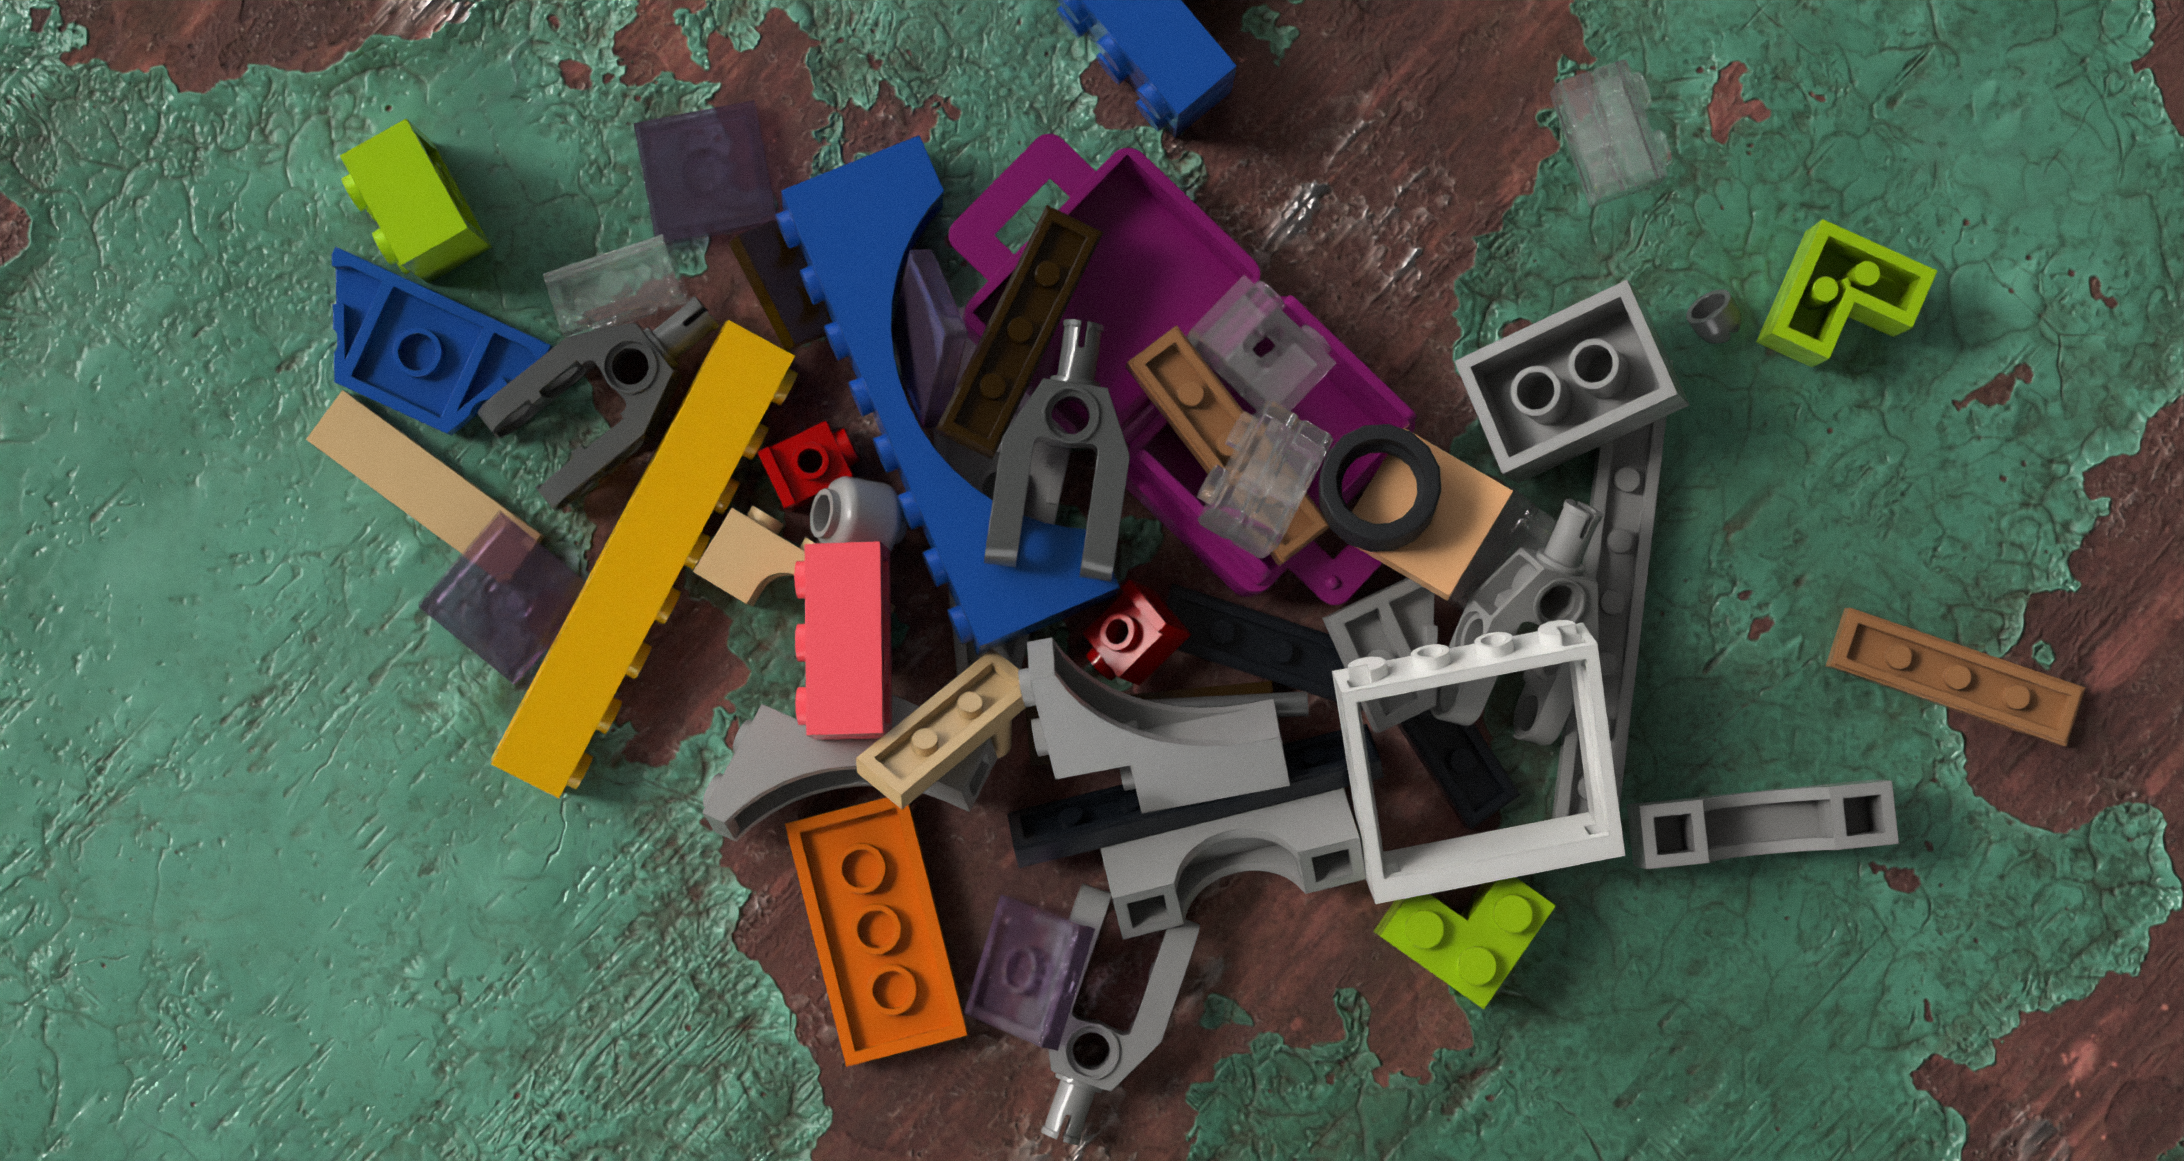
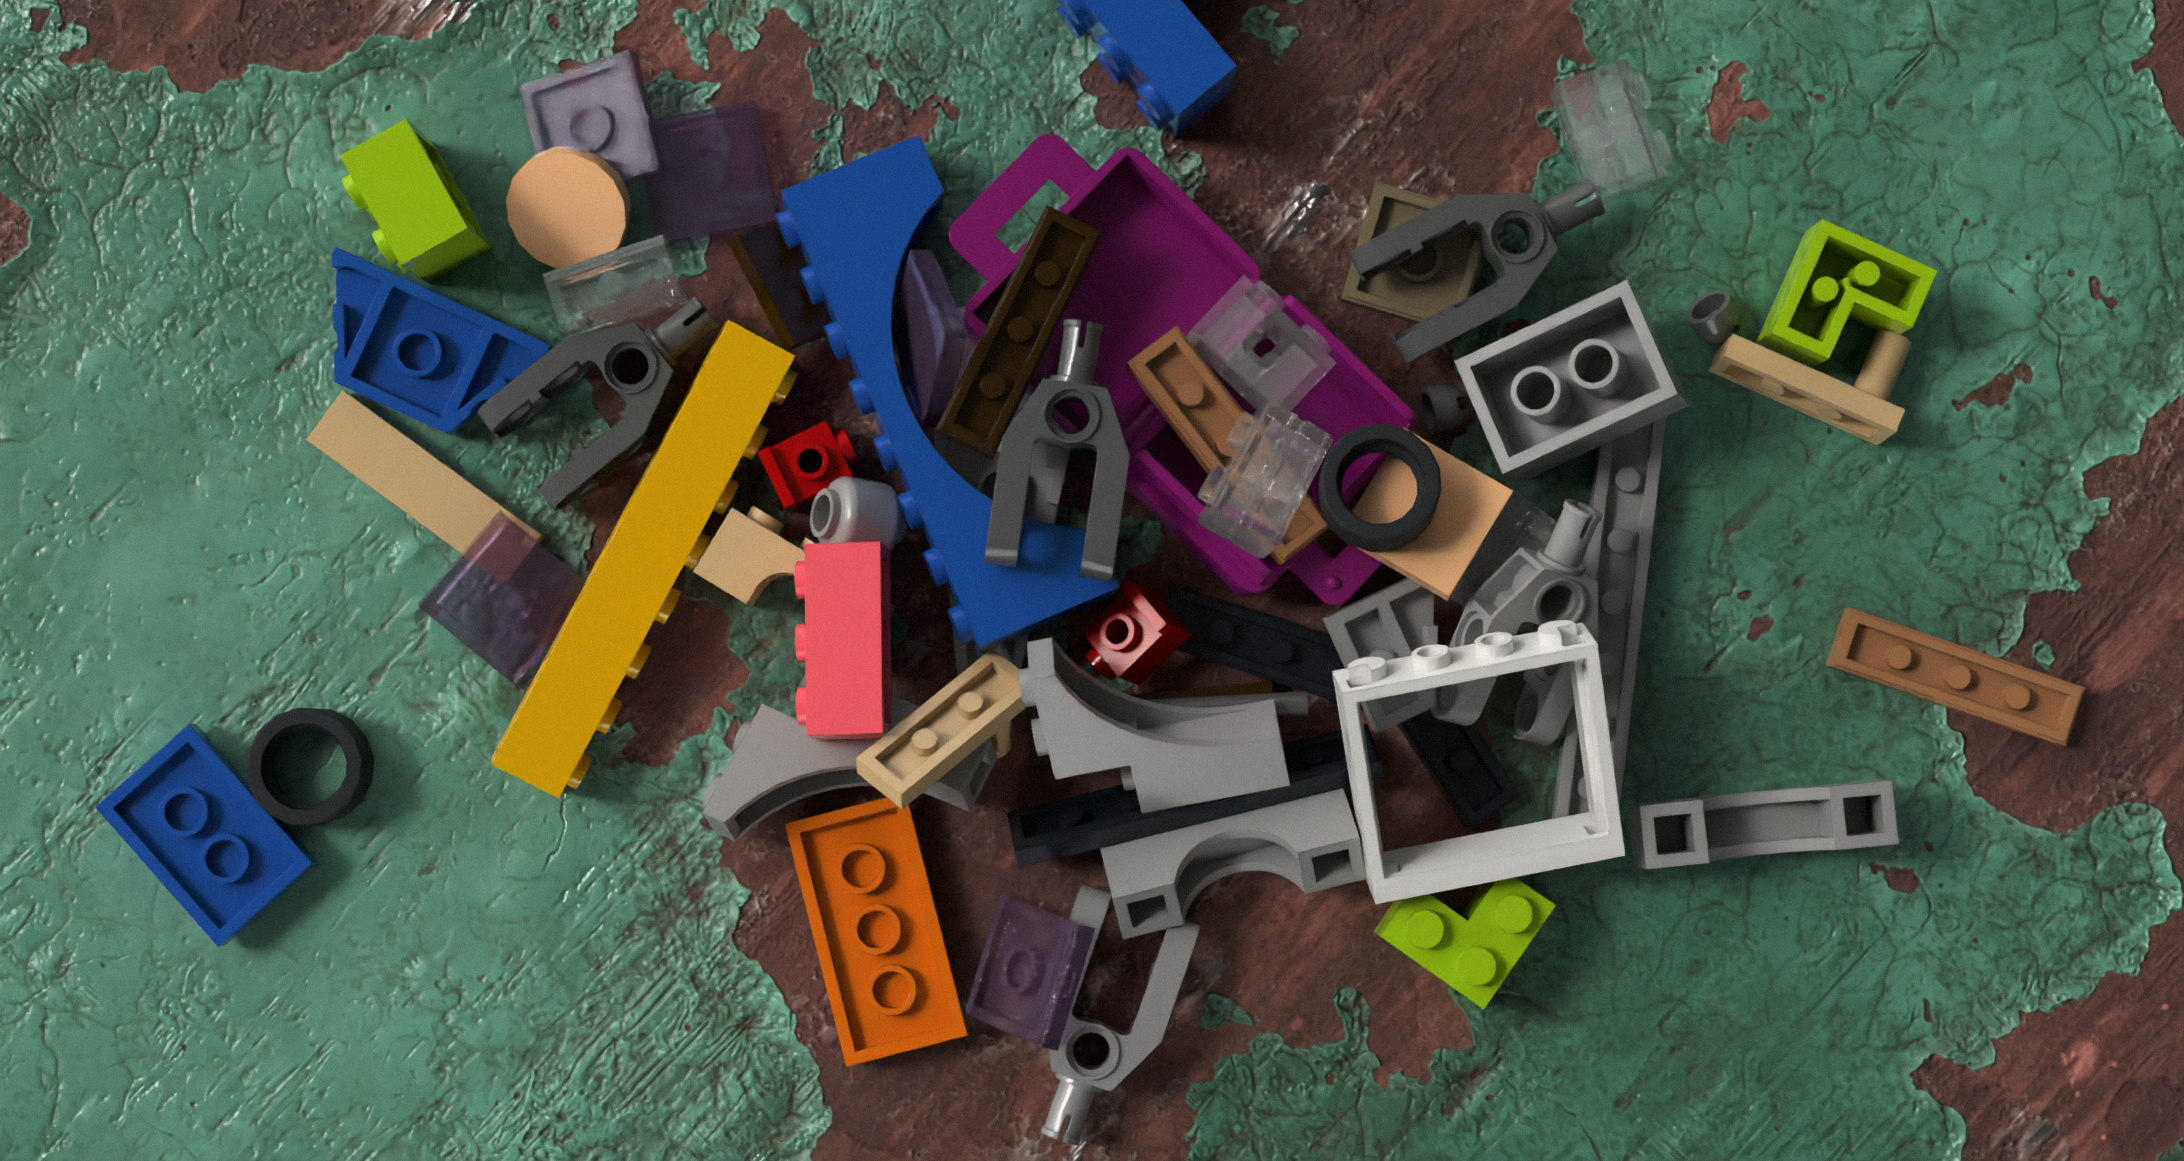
(206, 835): none -> blue plate
(262, 763): none -> black tyre
(568, 207): none -> light nougat tile
(600, 111): none -> clear purple tile
(1422, 283): none -> dark tan tile
(1440, 408): none -> dark grey hinge
(1484, 216): none -> dark grey piece
(1856, 409): none -> tan piece

